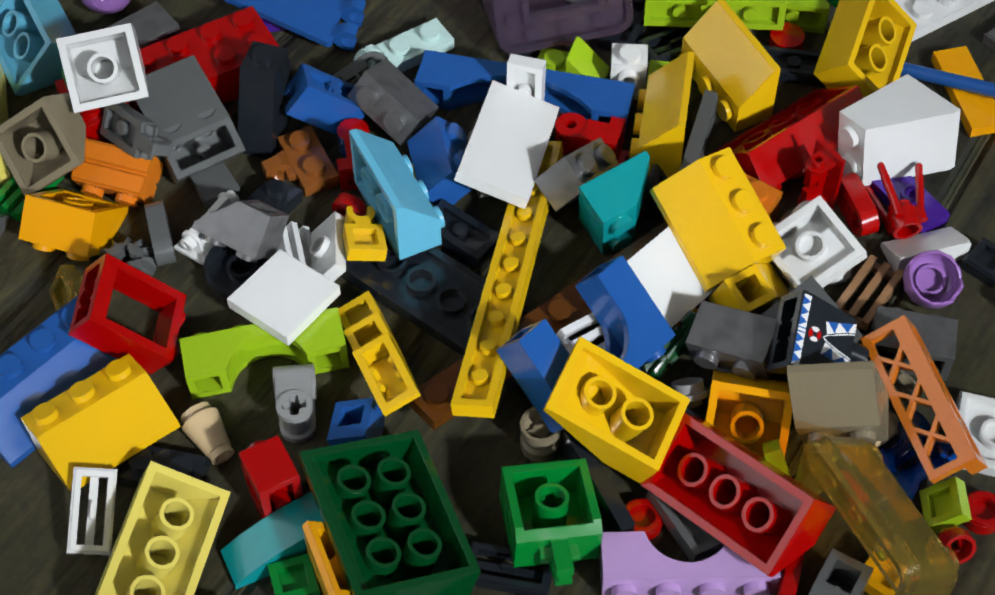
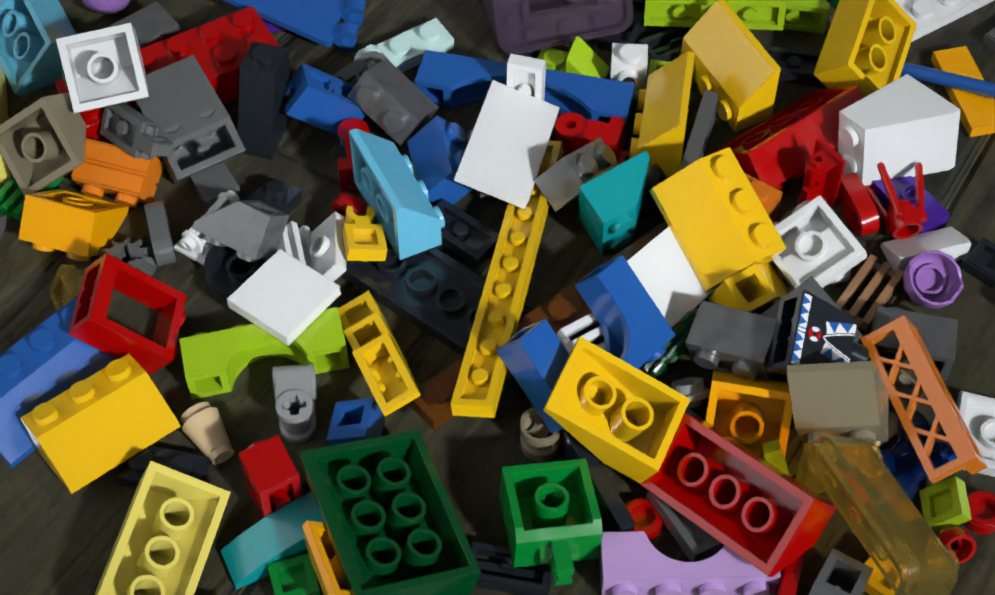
(89, 547): white tile -> none
(302, 160): dark orange hinge -> none
(790, 37): red tile -> none

